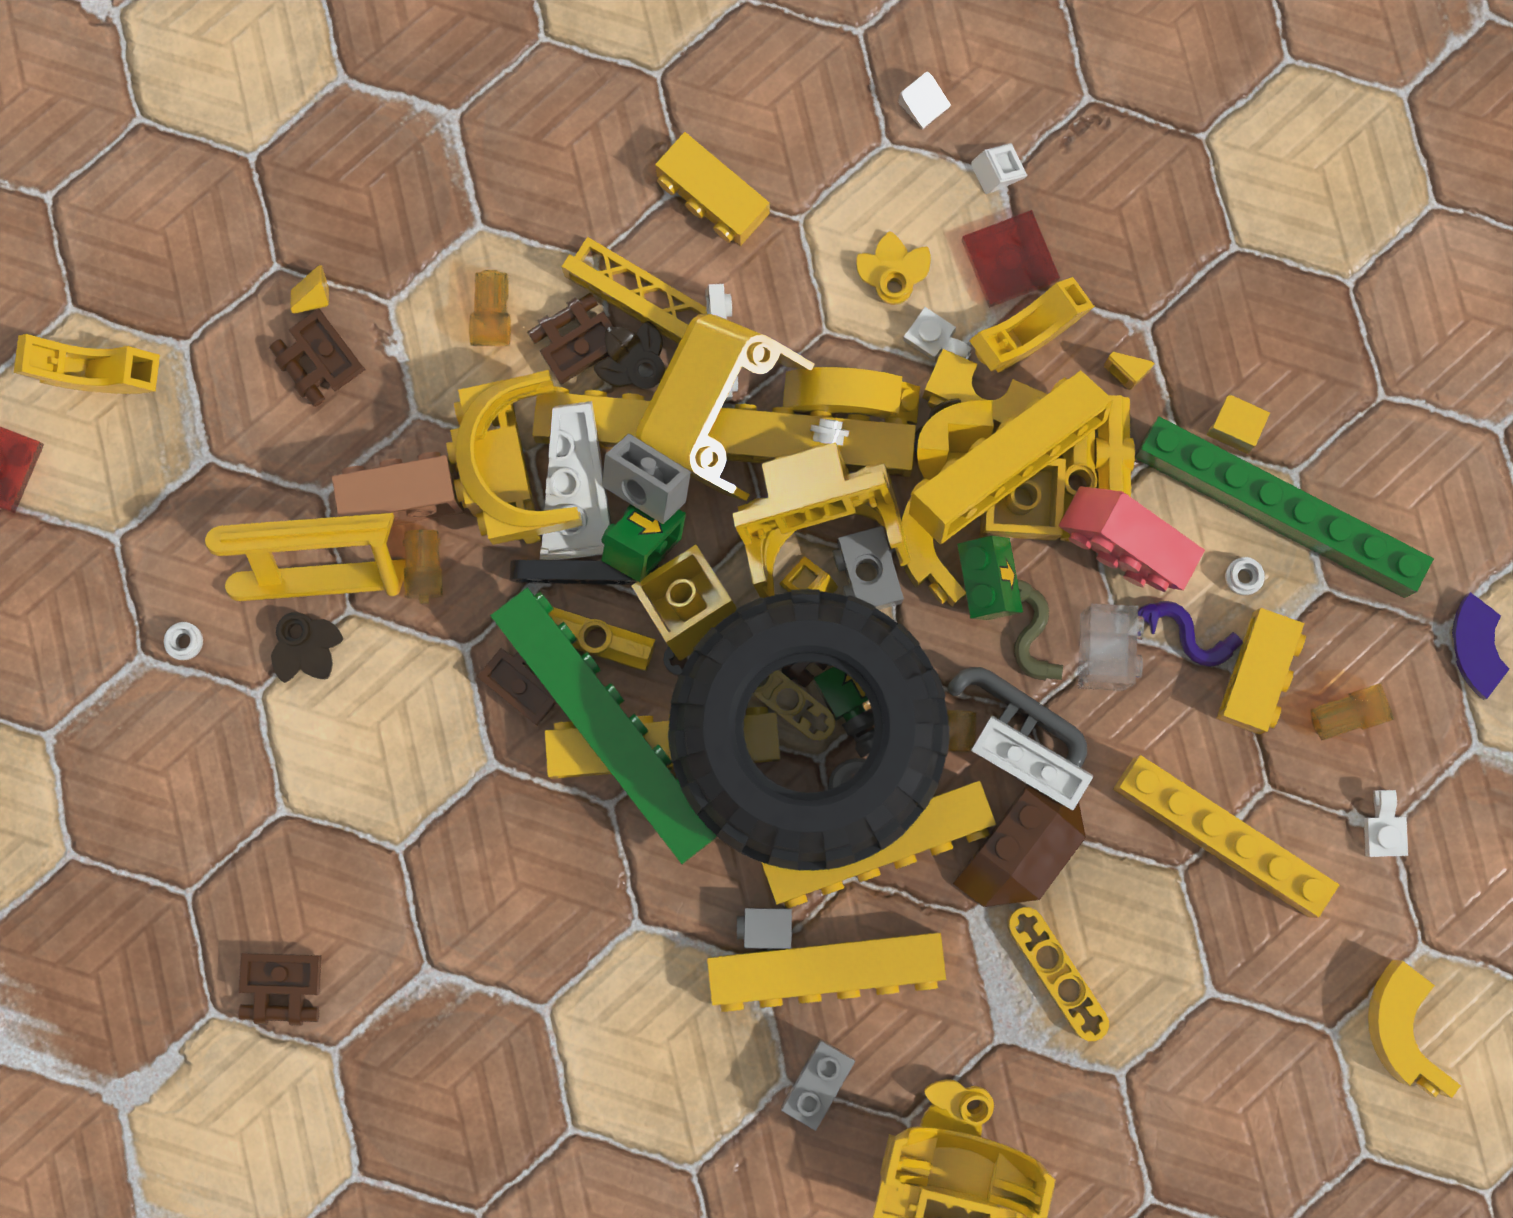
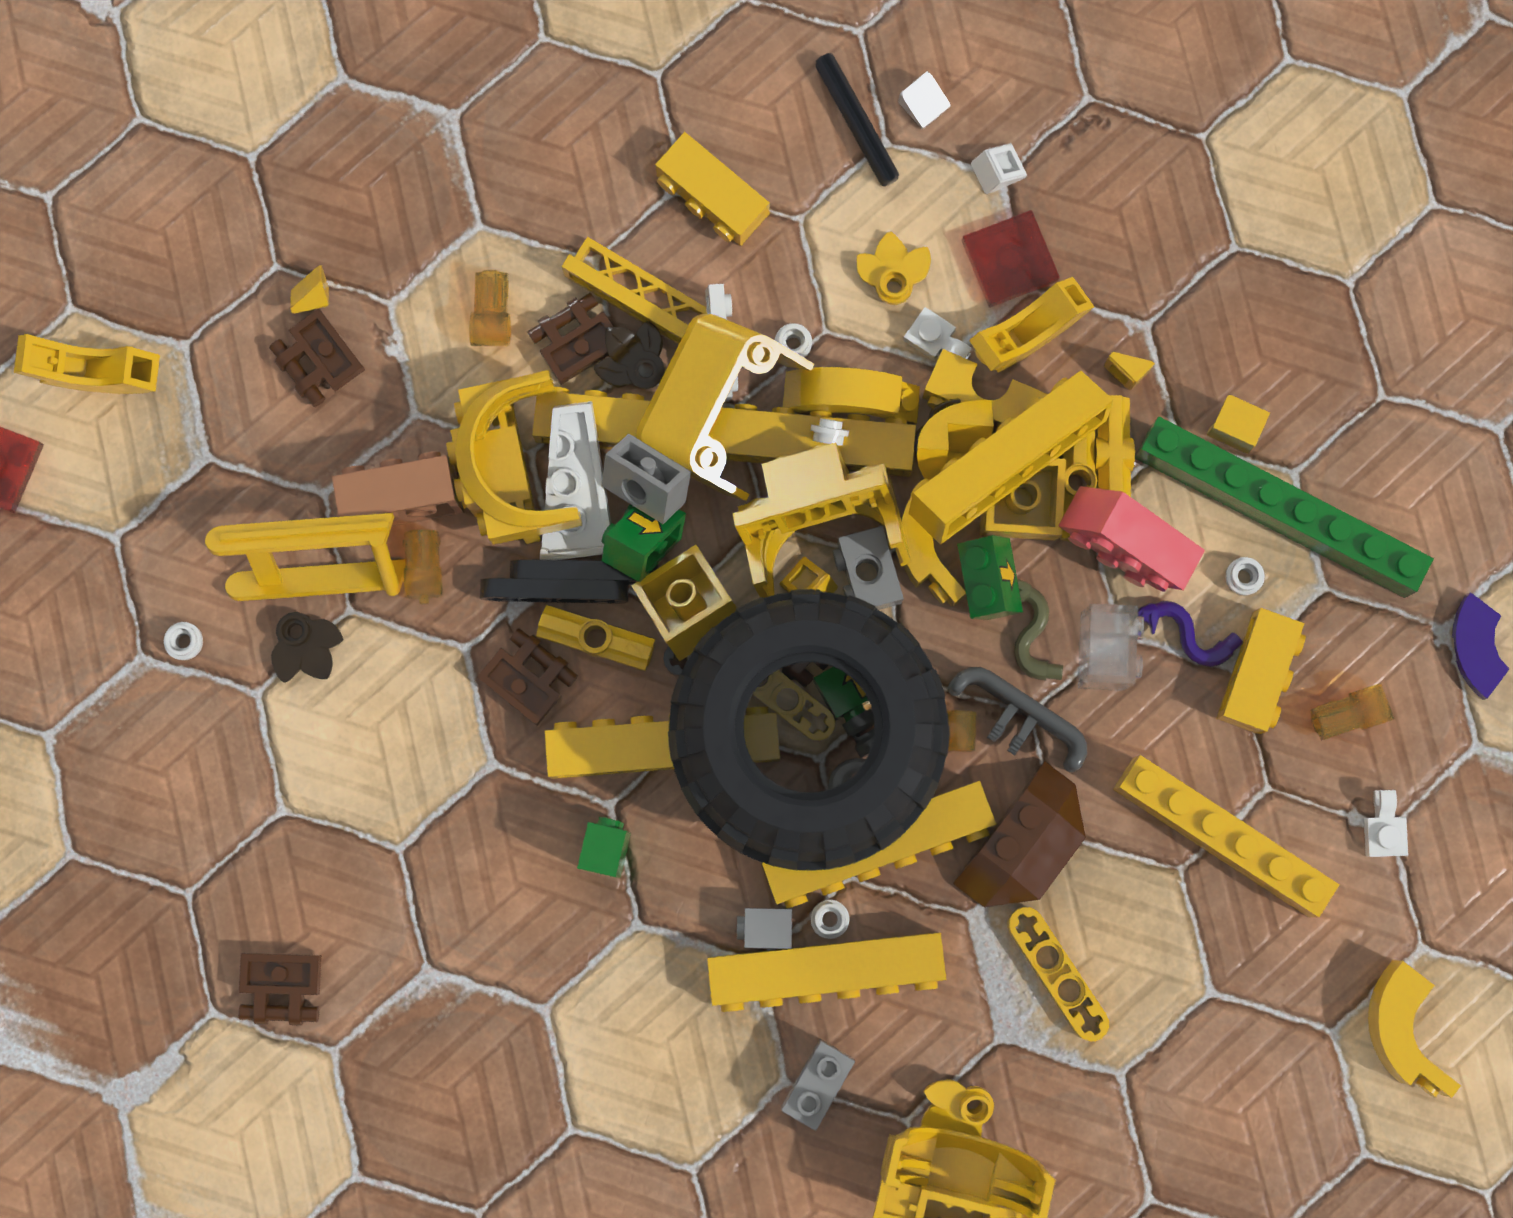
(554, 590): none -> black beam
(602, 722): green brick -> none
(604, 847): none -> green brick
(795, 331): none -> white plate
(842, 919): none -> white plate
(857, 119): none -> black axle
(1032, 763): white plate -> none

